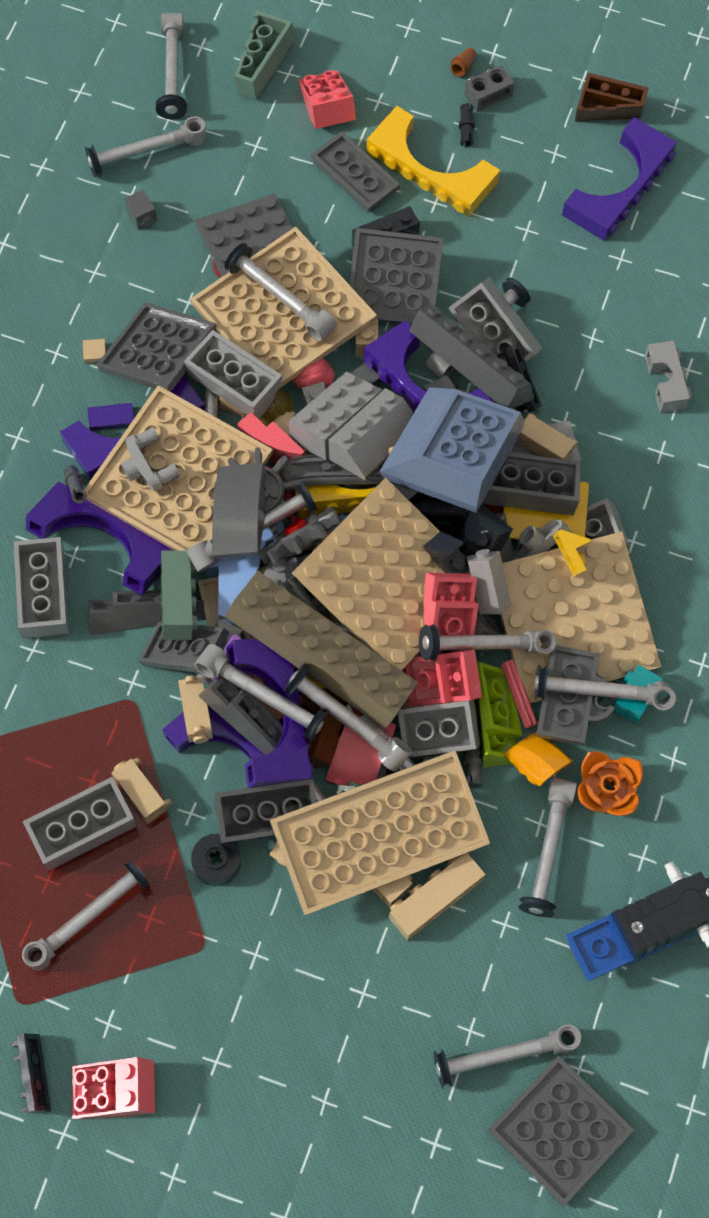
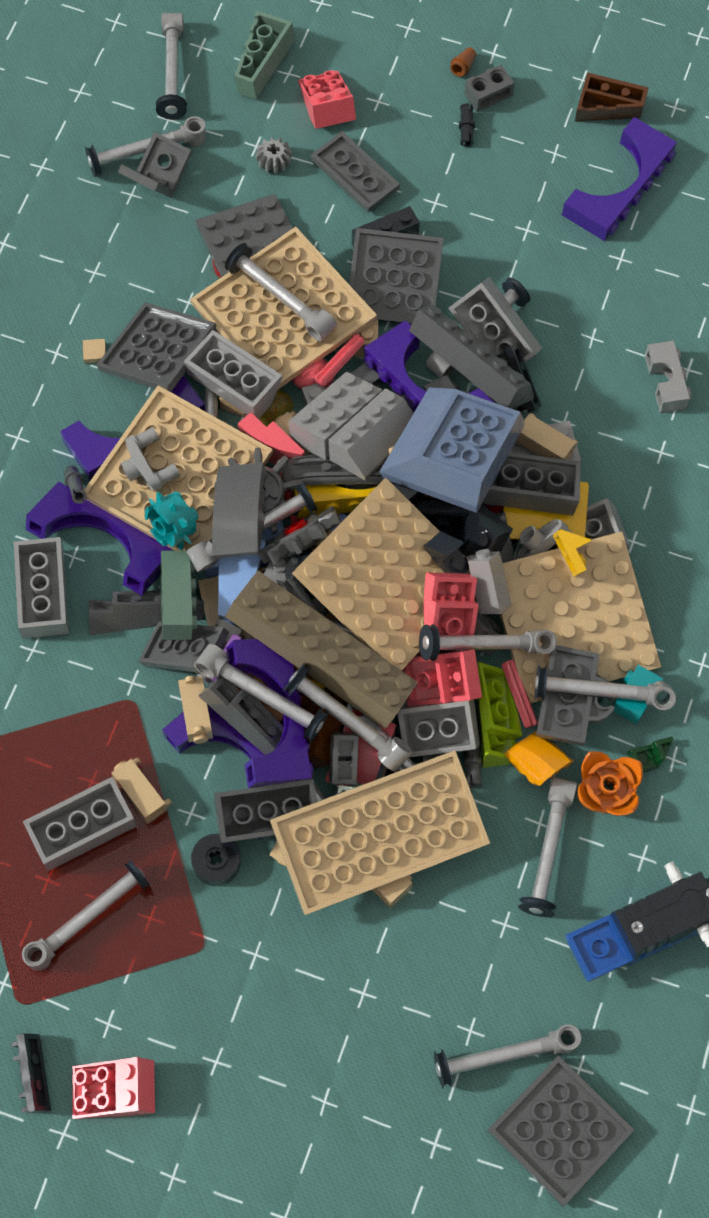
(110, 416): dark purple tile -> none
(140, 209): dark grey brick -> none
(152, 174): none -> dark grey bracket
(171, 519): none -> teal brick
(273, 155): none -> light grey gear
(339, 360): none -> coral axle
(343, 757): none -> dark grey brick
(436, 896): tan brick -> none
(461, 189): yellow arch -> none
(651, 755): none -> dark green slope

